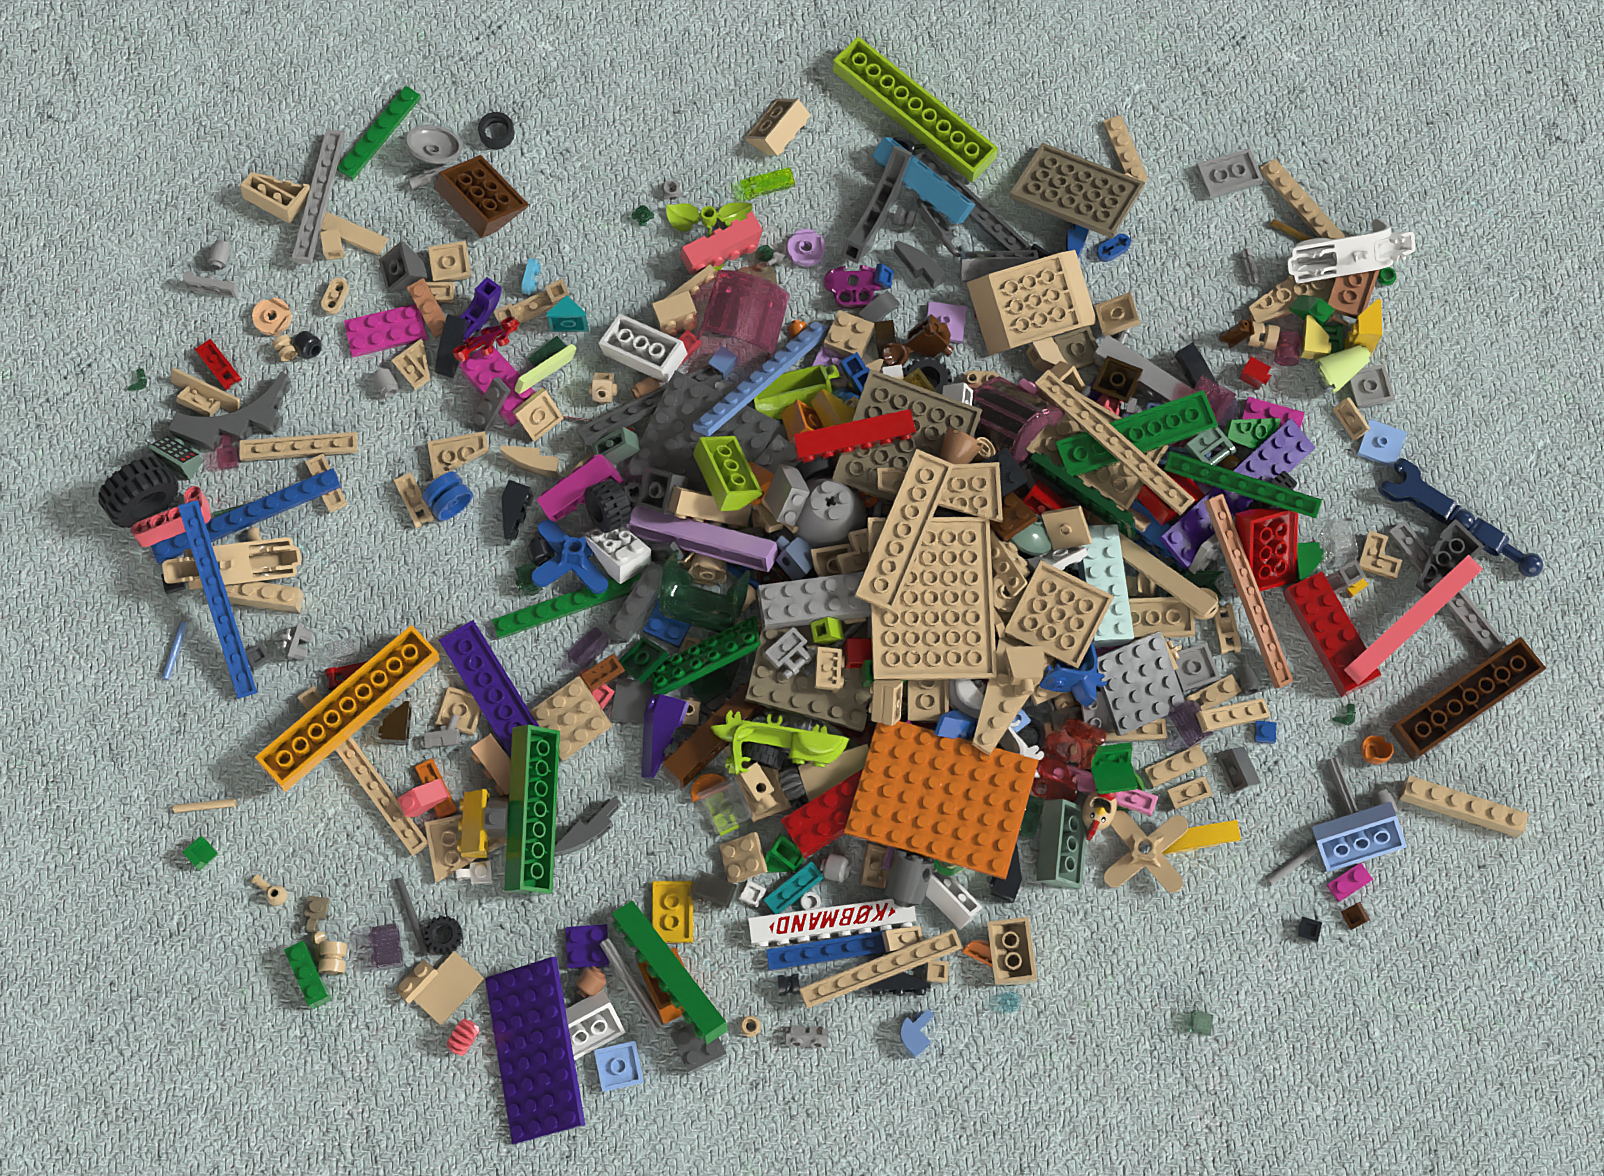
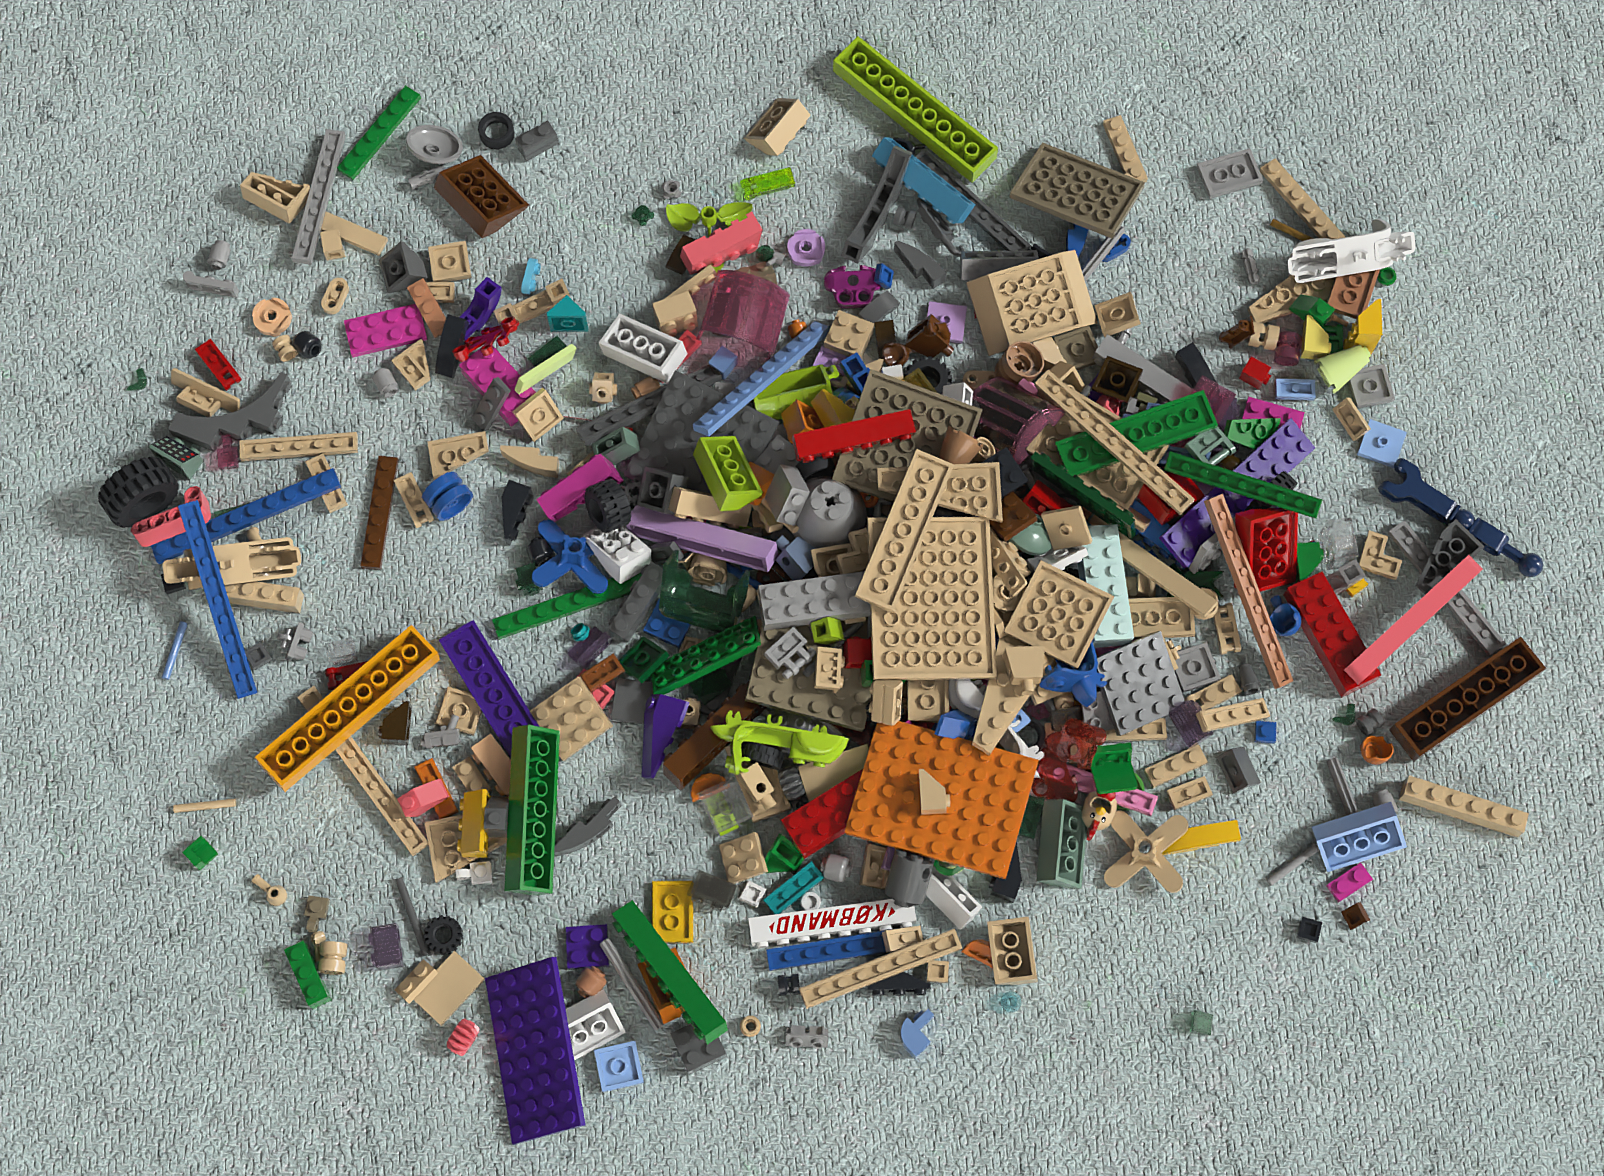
(379, 513): none -> reddish brown plate
(470, 775): none -> tan plate
(536, 140): none -> dark grey brick
(580, 632): none -> teal plate
(675, 262): none -> dark brown slope
(932, 795): none -> tan slope
(1019, 362): none -> medium nougat wheel
(1043, 711): none -> clear pink plate
(1100, 253): none -> light grey axle
(1143, 400): none -> olive tile
(1285, 617): none -> blue hair
(1295, 389): none -> light blue plate
(1370, 721): none -> dark grey wheel

